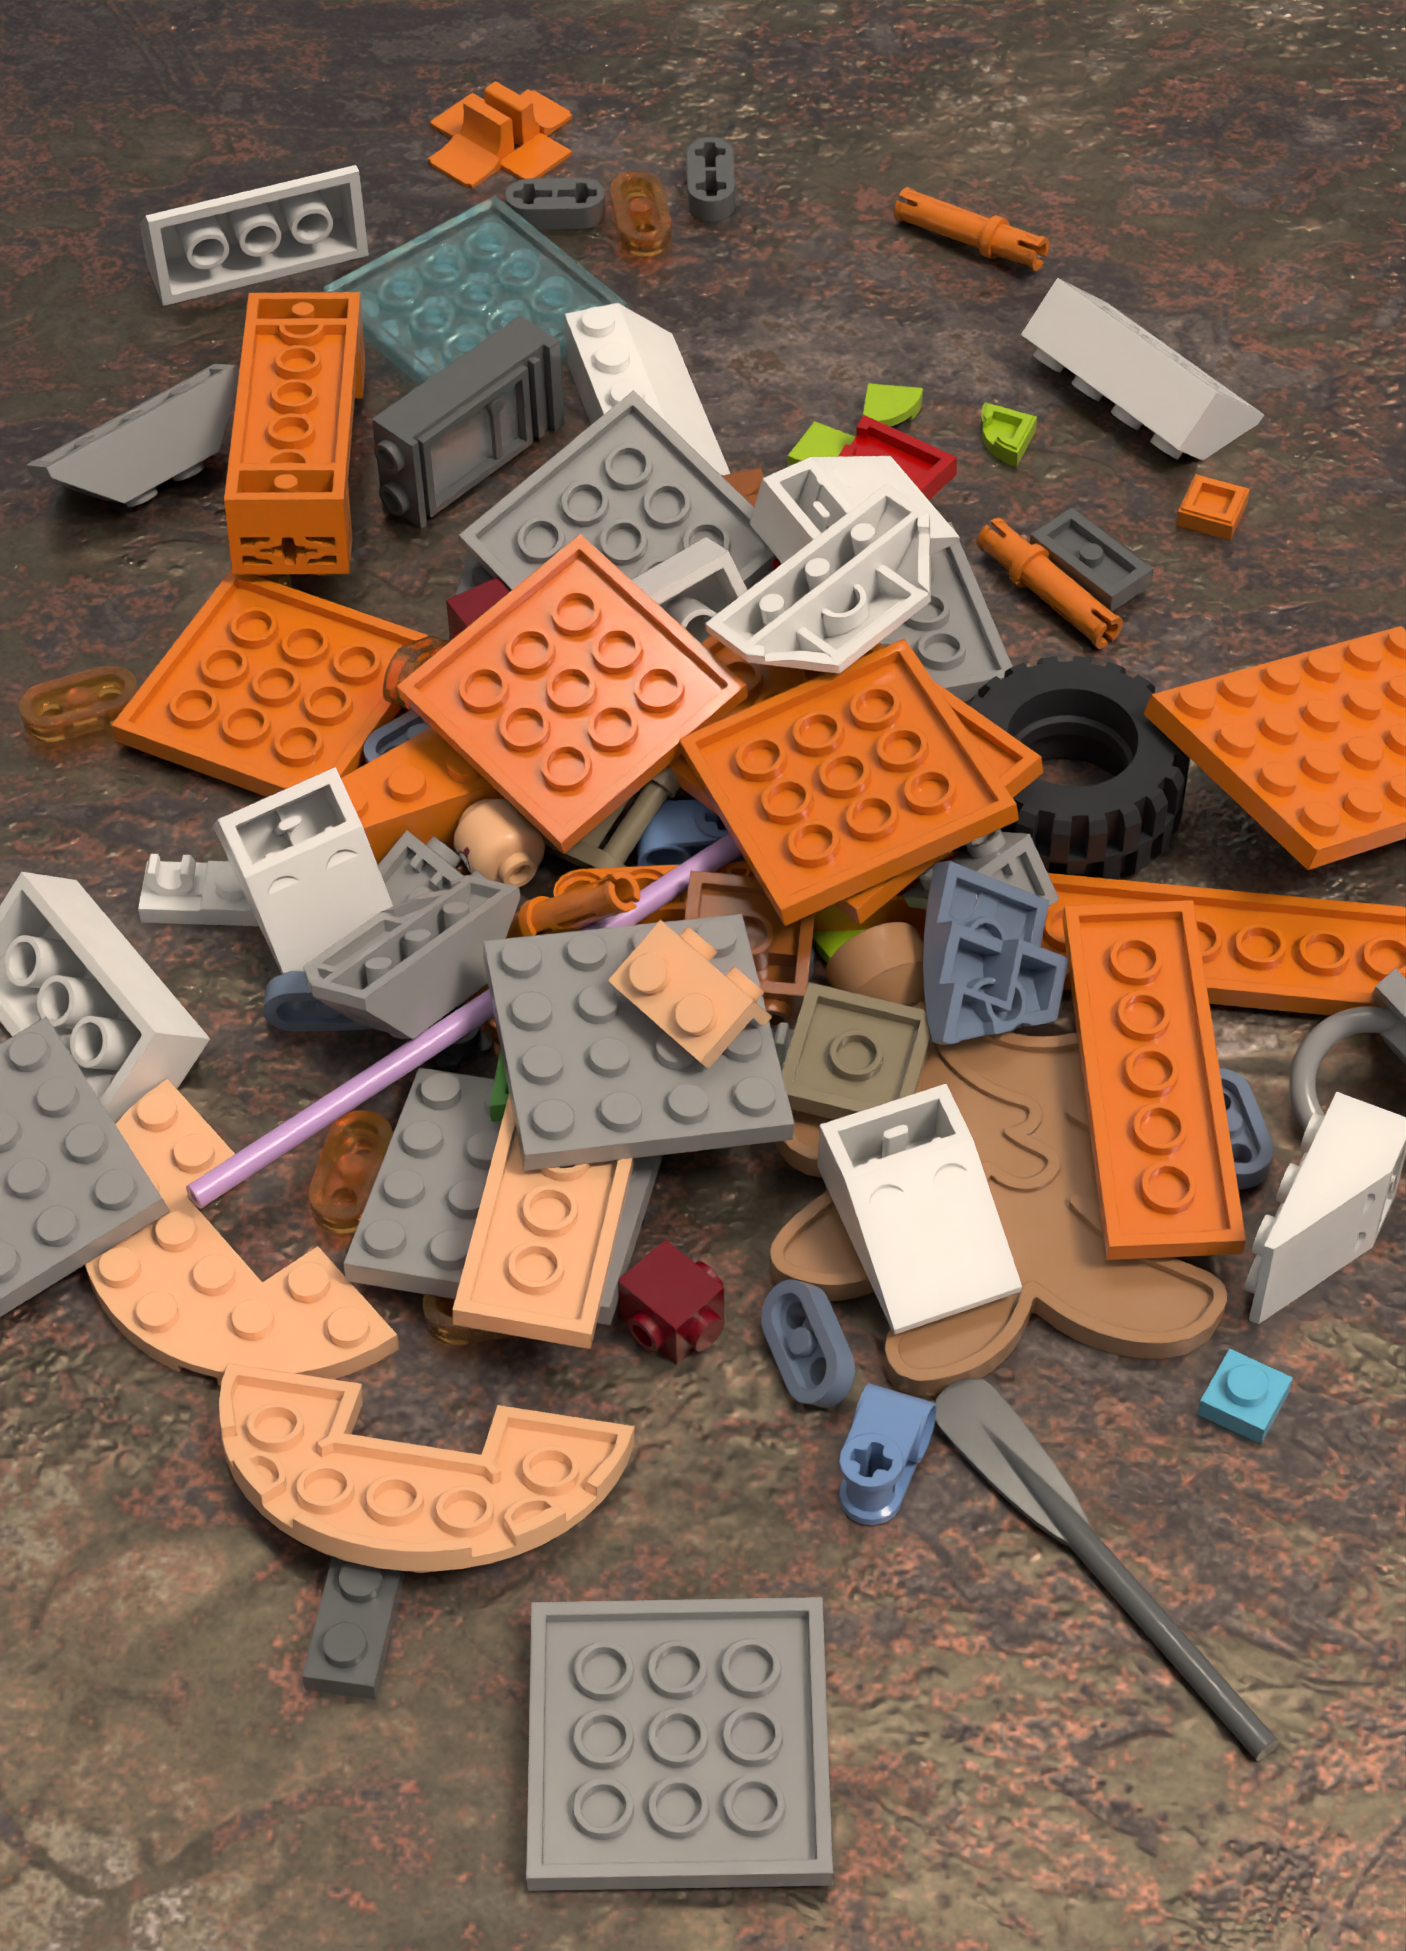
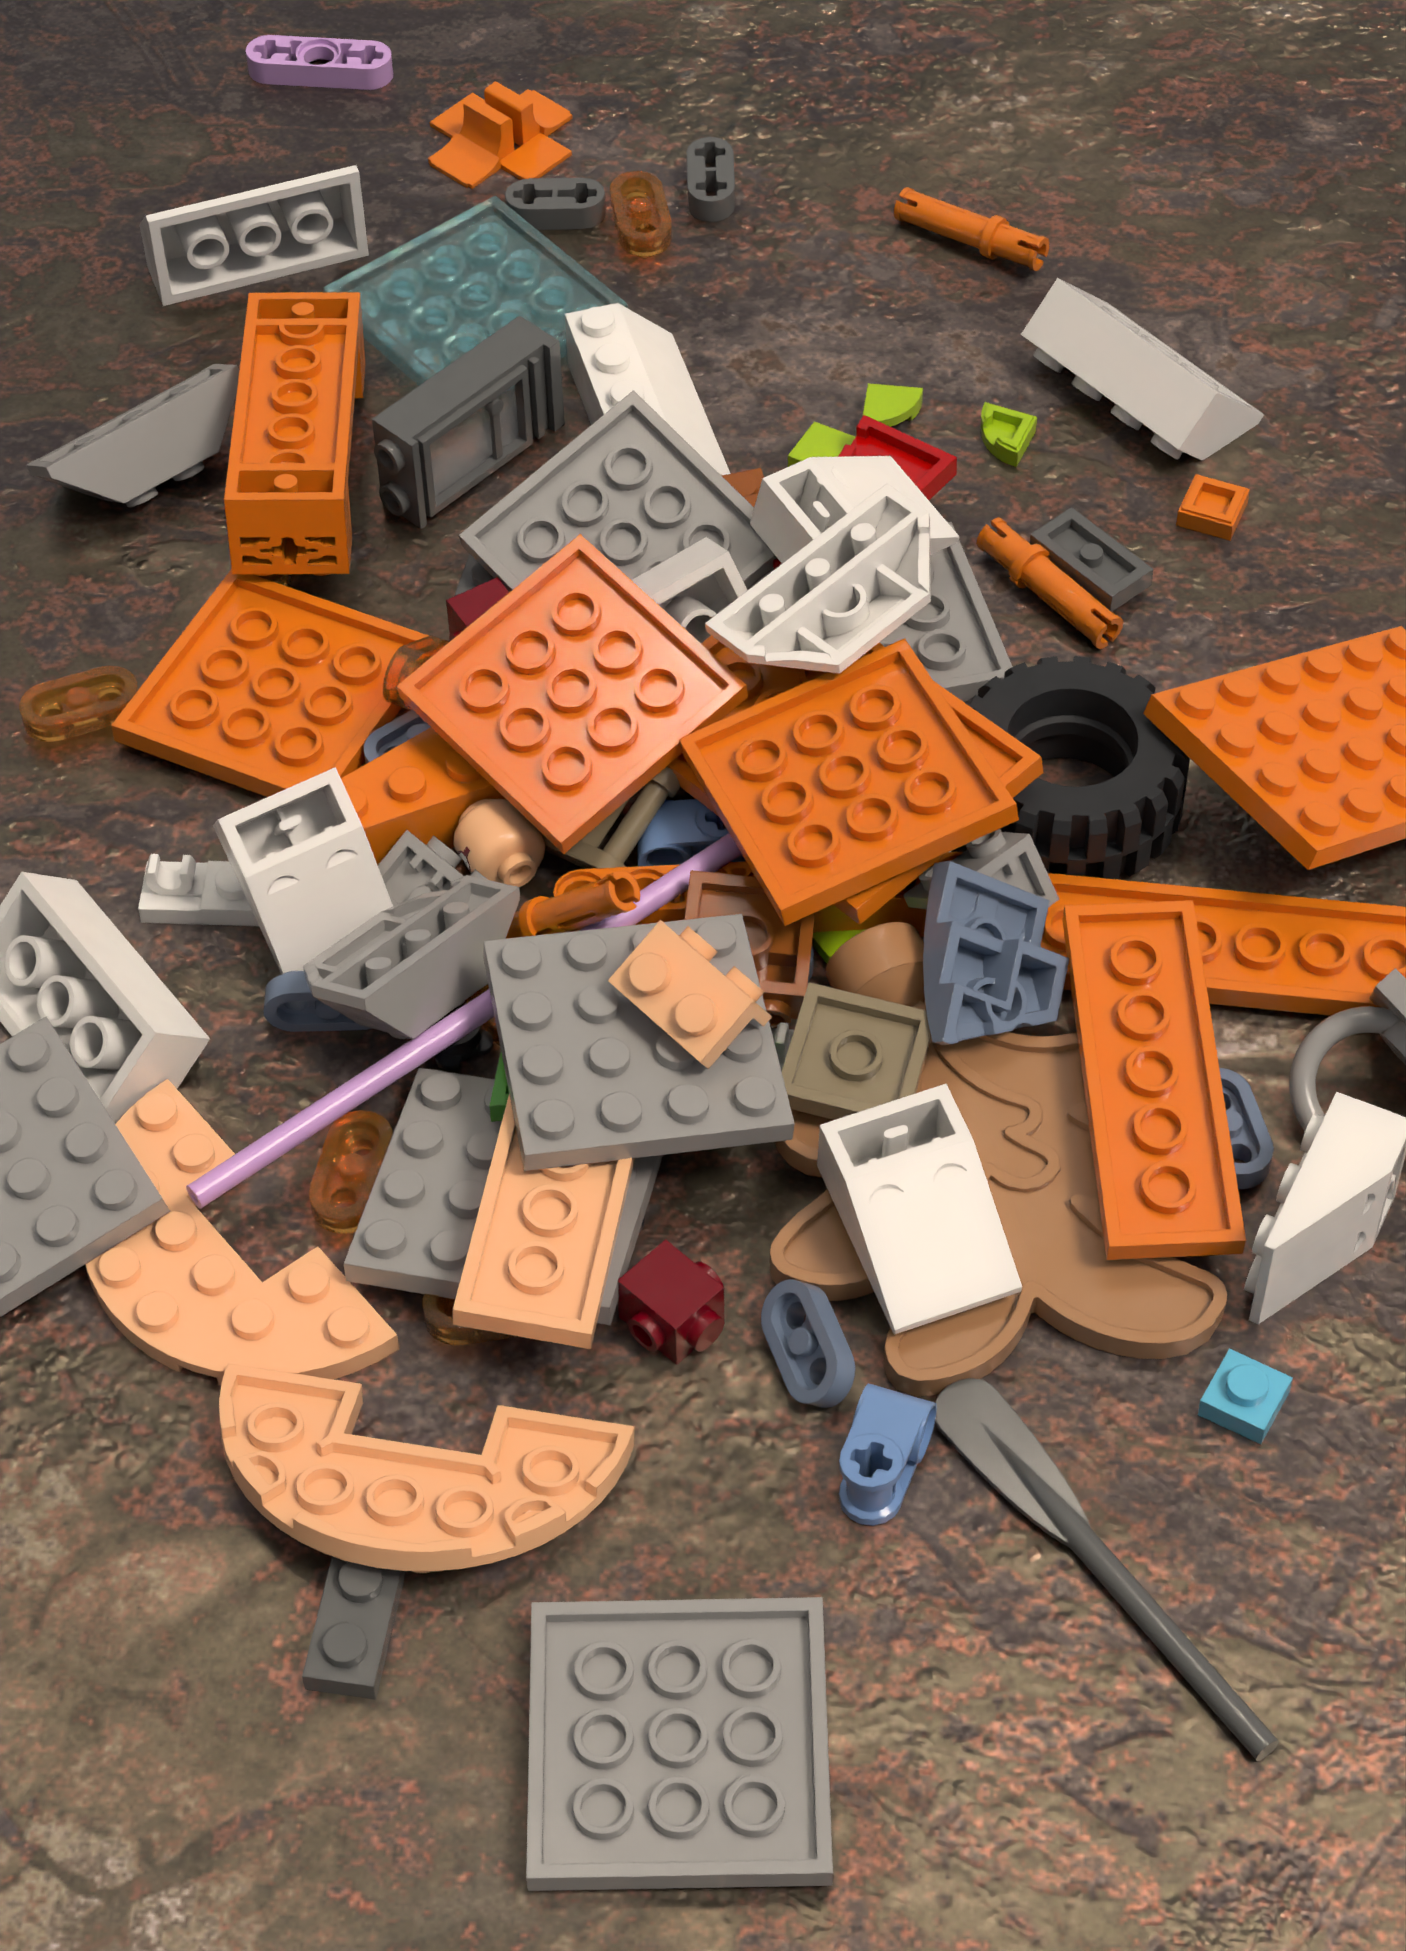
(352, 64): none -> lavender beam

